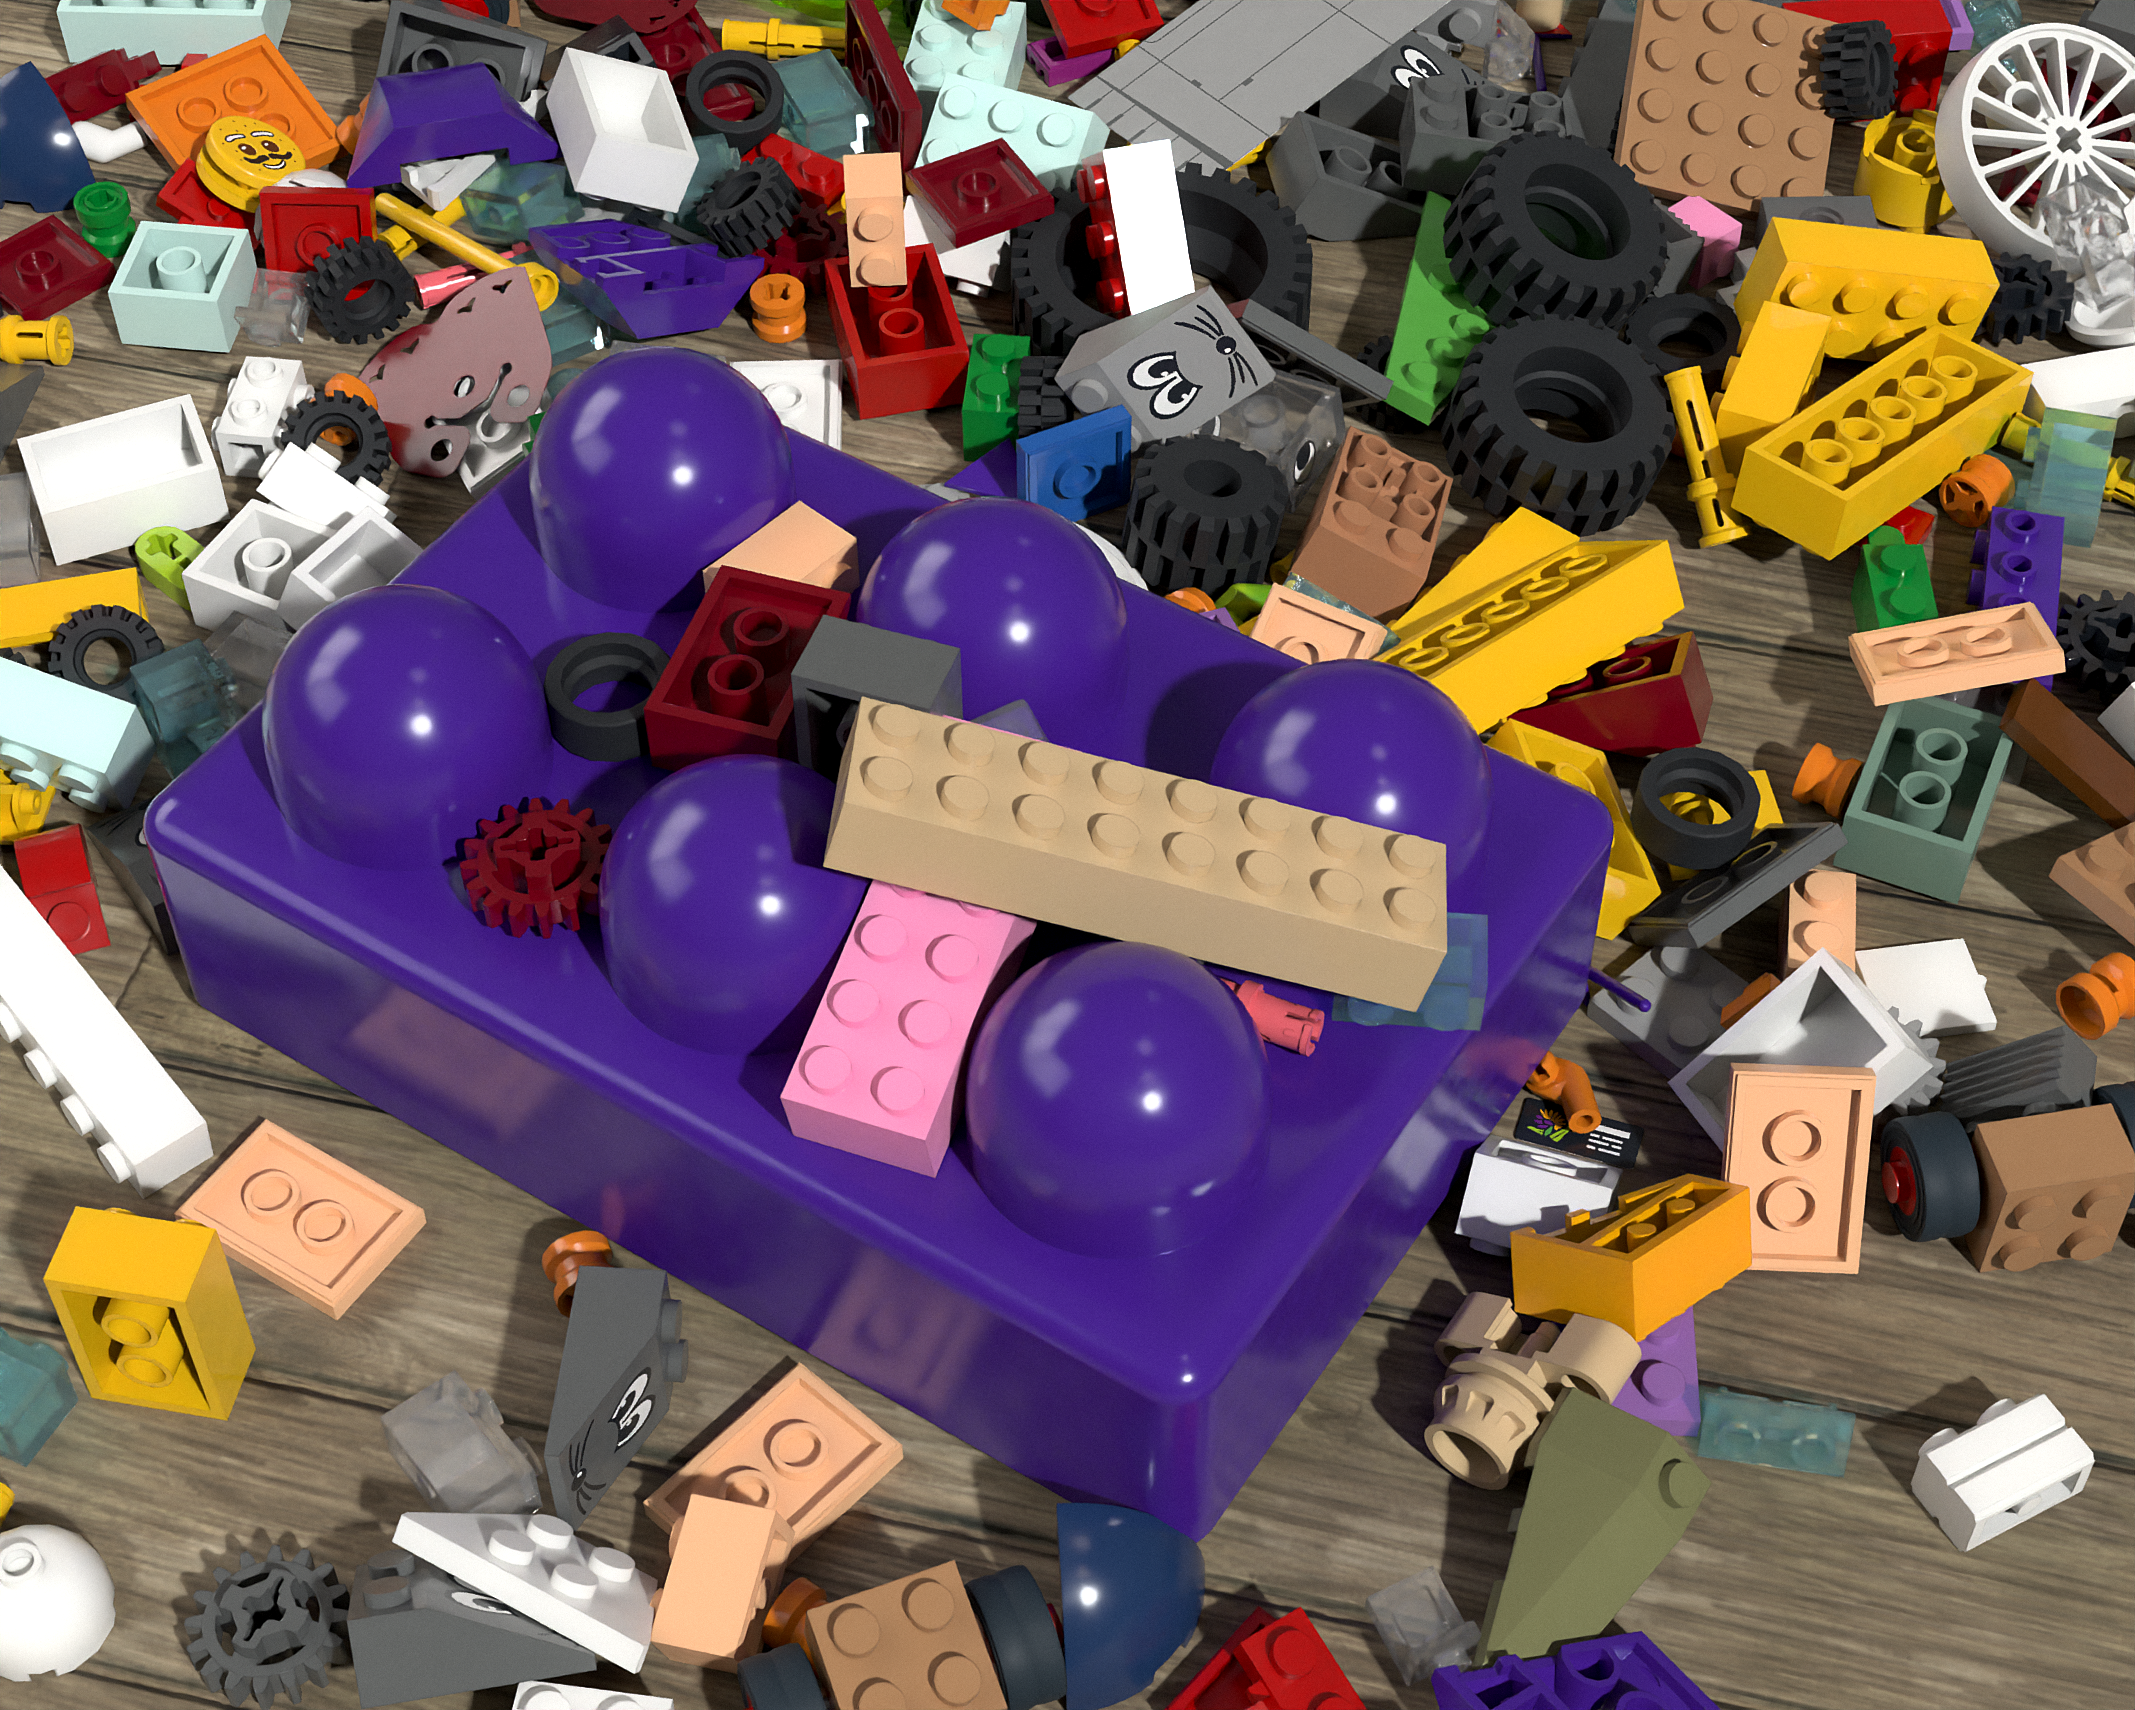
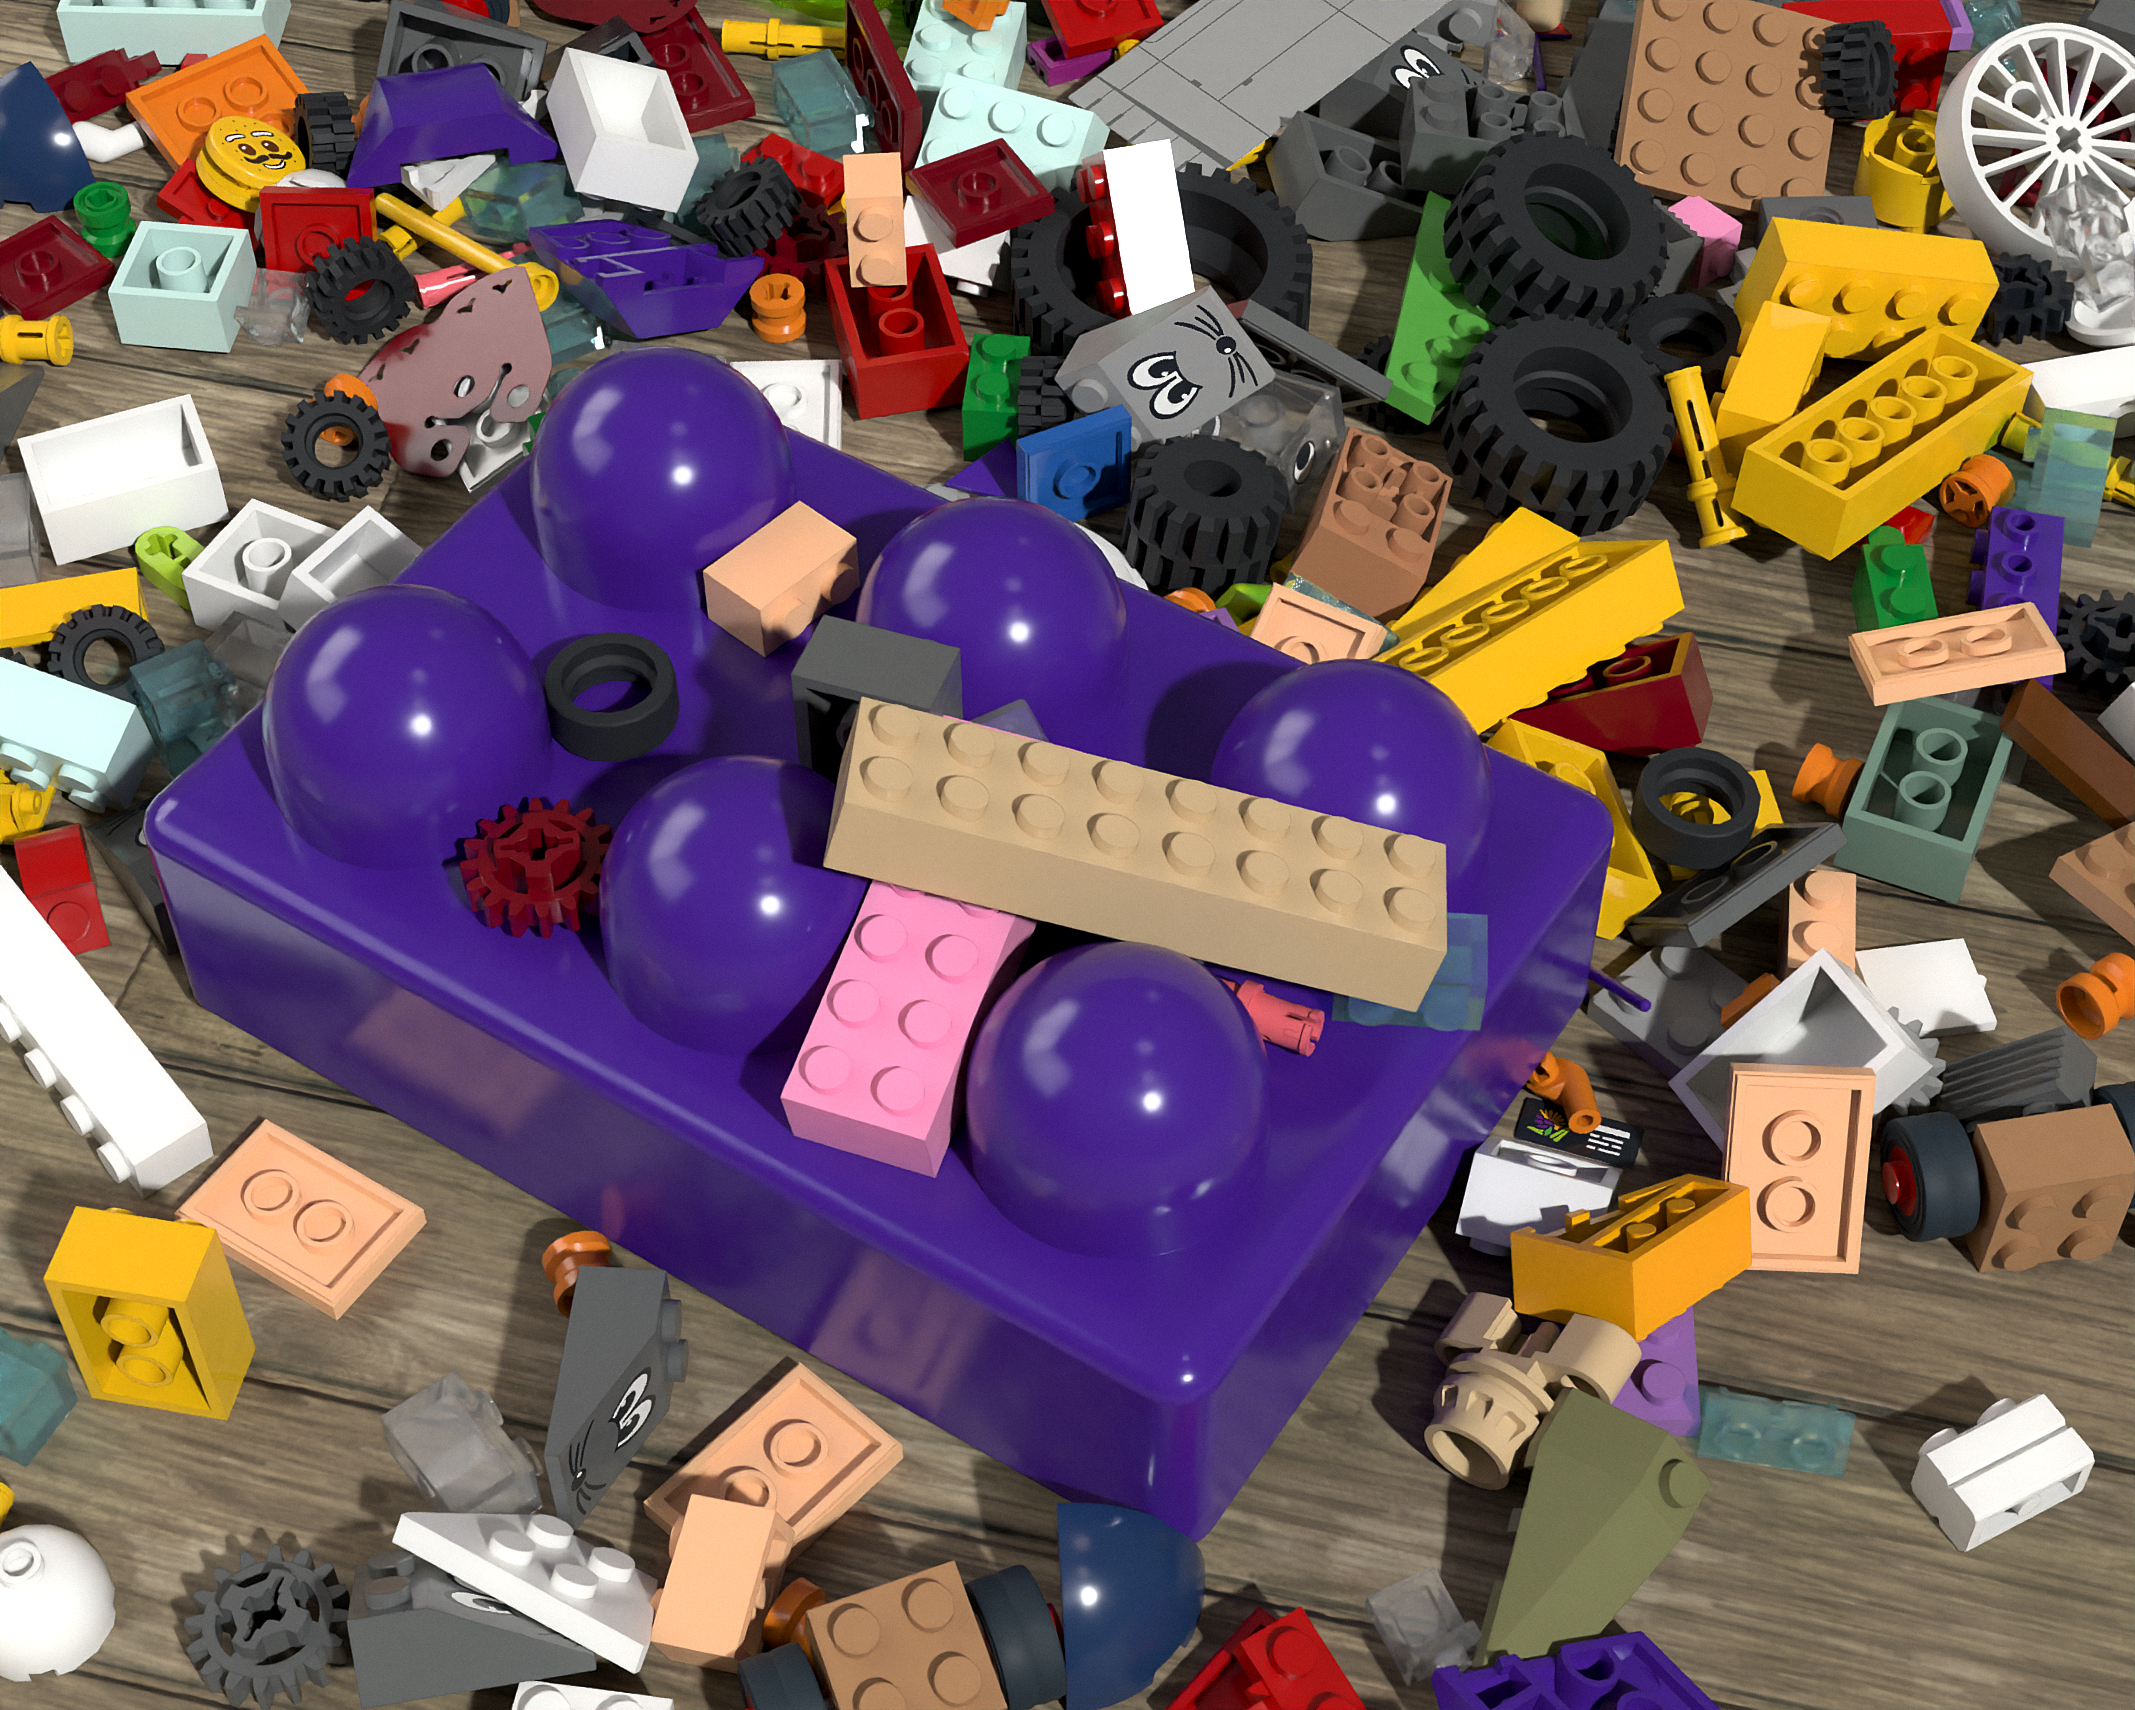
(257, 412): white brick -> none
(311, 489): white brick -> none
(325, 131): none -> black tyre
(734, 668): dark red slope -> none
(735, 68): black tyre -> none

